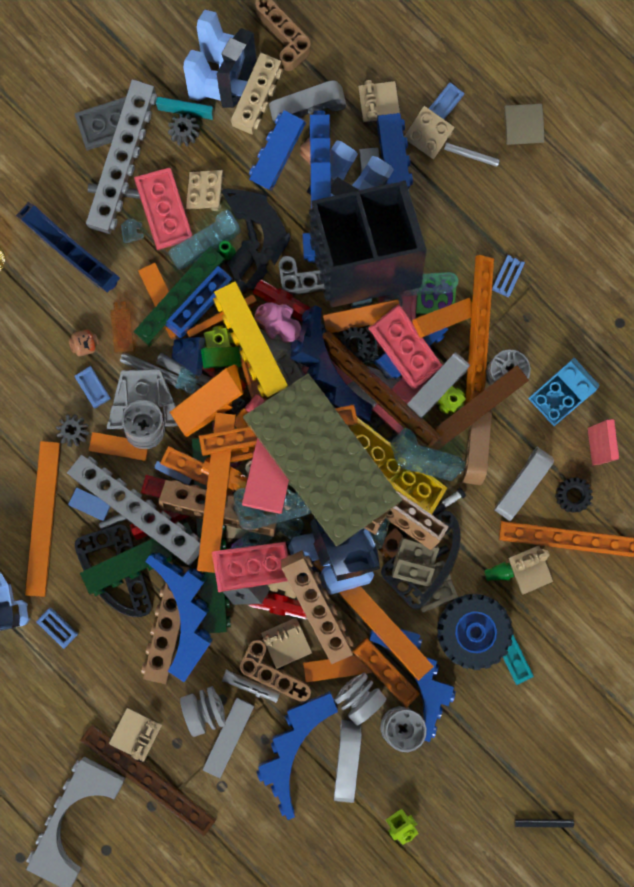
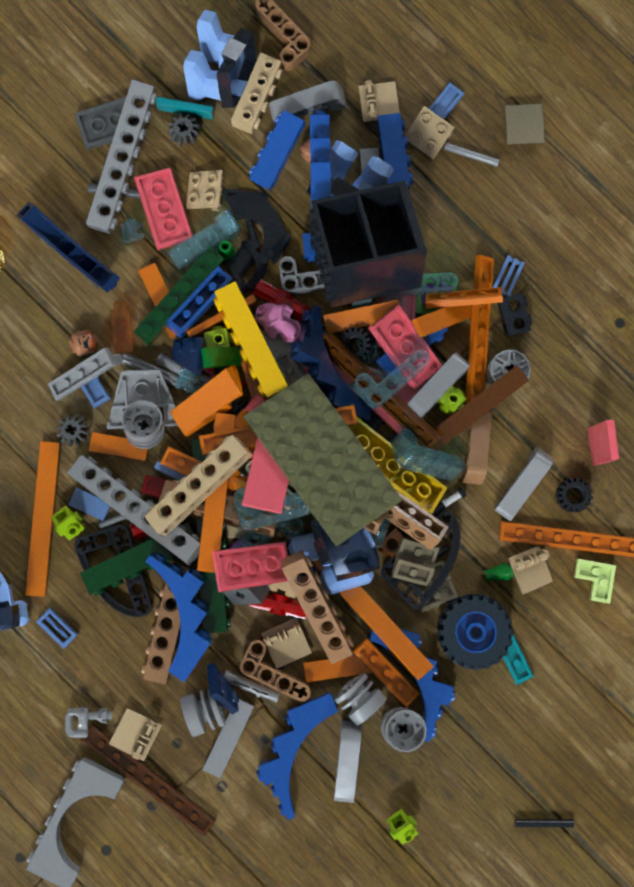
(67, 523): none -> lime brick
(83, 720): none -> light grey piece
(84, 373): none -> light grey piece
(209, 483): none -> tan brick
(221, 690): none -> dark blue wing
(395, 377): none -> clear light blue beam
(463, 298): none -> orange tile
(508, 316): none -> black brick
(564, 392): dark azure slope -> none
(601, 576): none -> yellowish green plate

